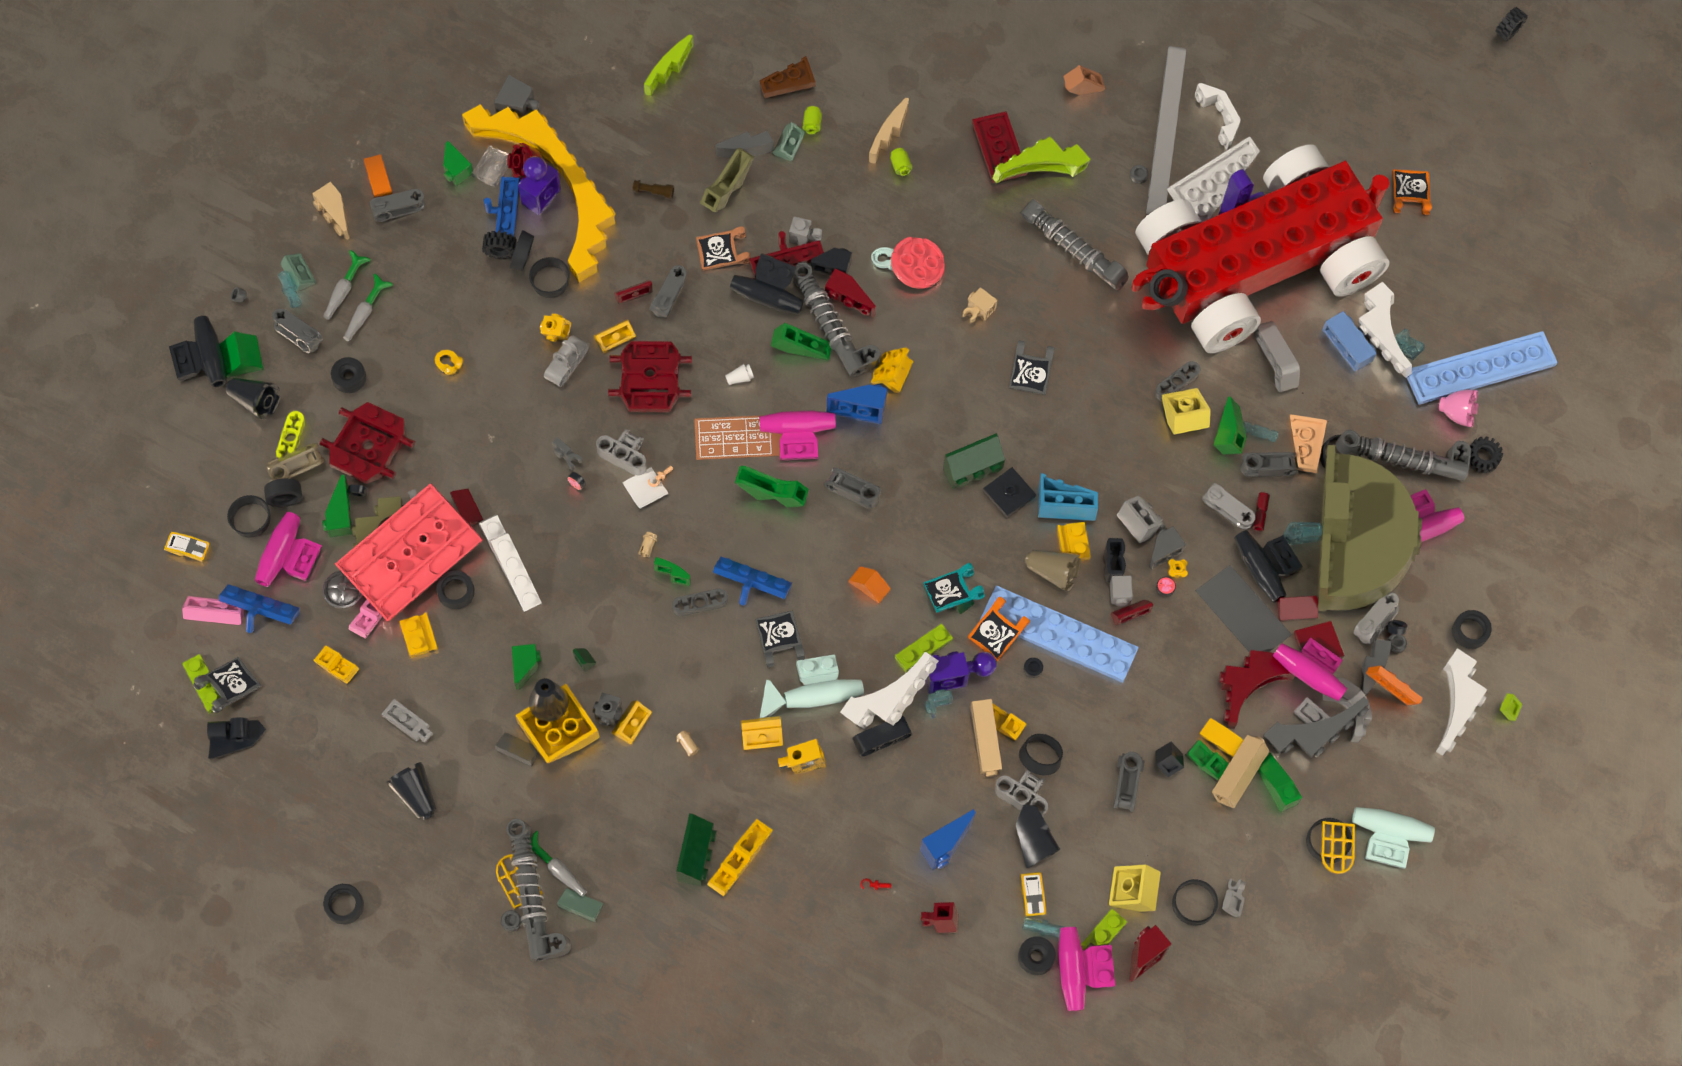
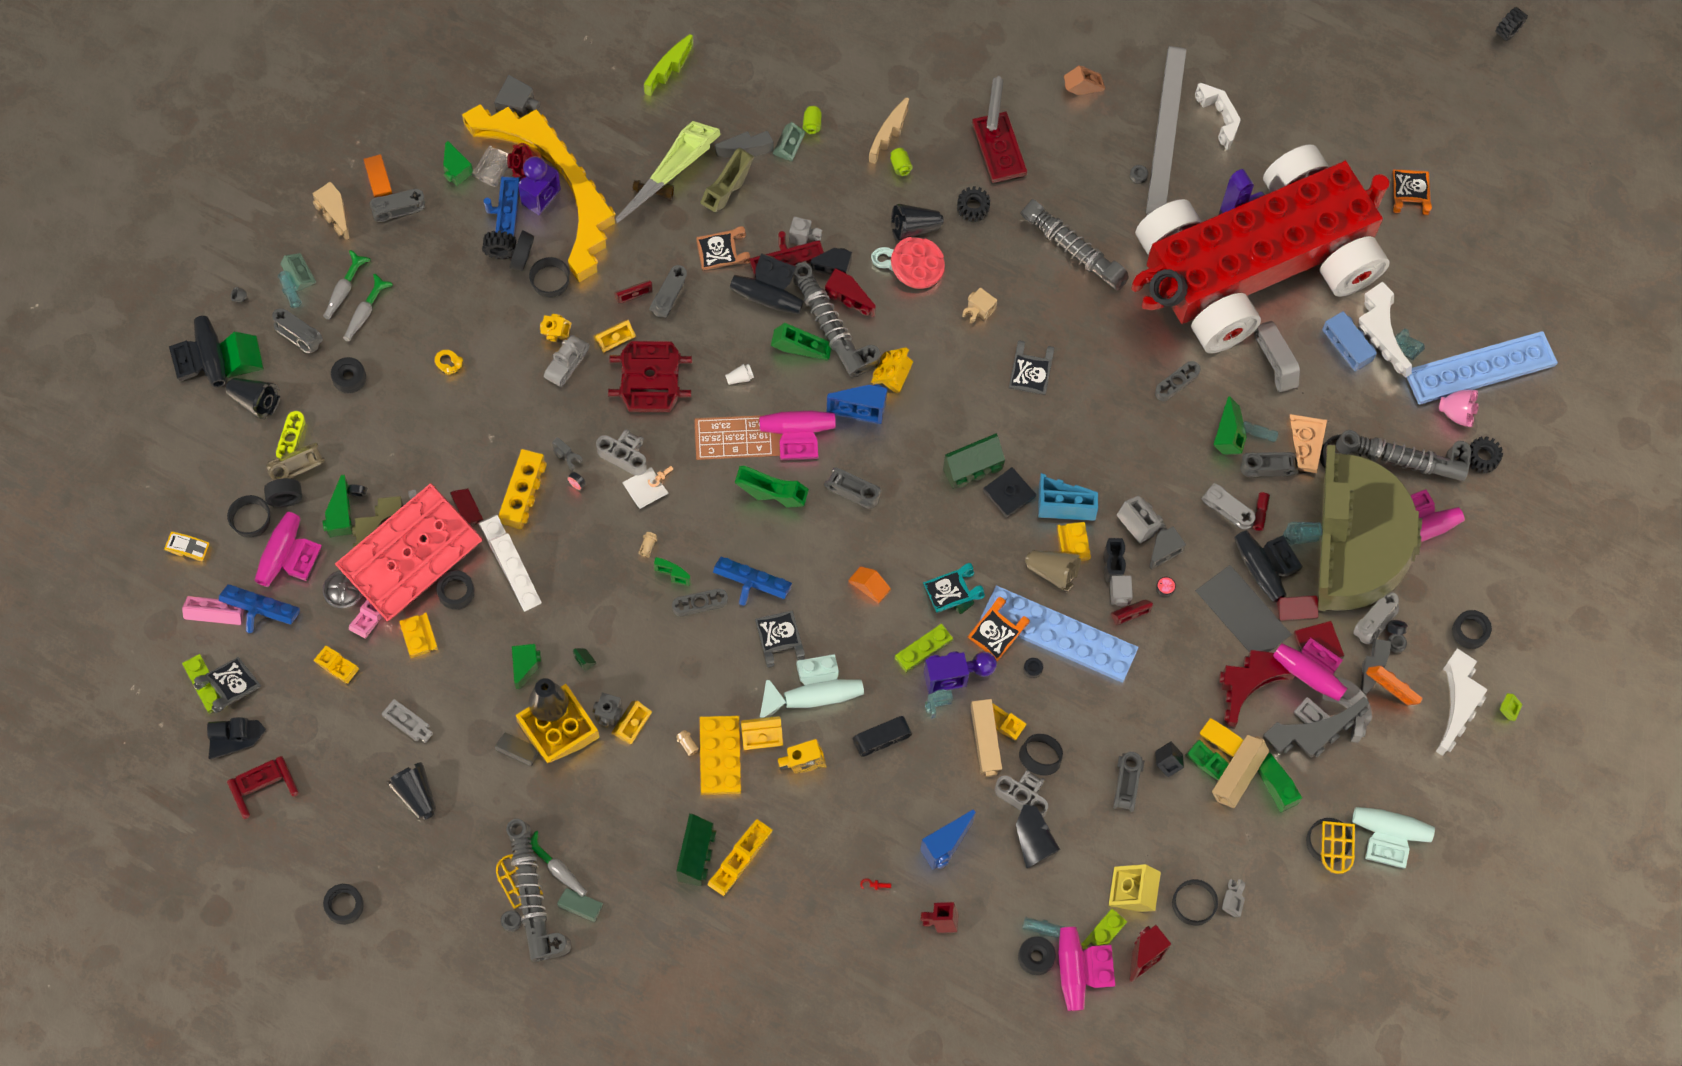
(258, 778): none -> dark red plate
(348, 452): dark red piece -> none
(526, 462): none -> yellow brick
(688, 146): none -> yellowish green plate
(720, 755): none -> yellow plate
(794, 78): reddish brown wing -> none
(891, 700): white arch -> none
(914, 221): none -> black cone
(973, 213): none -> black tyre
(995, 100): none -> light grey axle
(1033, 894): slope -> none
(1044, 156): lime arch -> none
(1173, 572): yellow plate -> none
(1186, 411): light yellow slope -> none
(1208, 184): white wing -> none

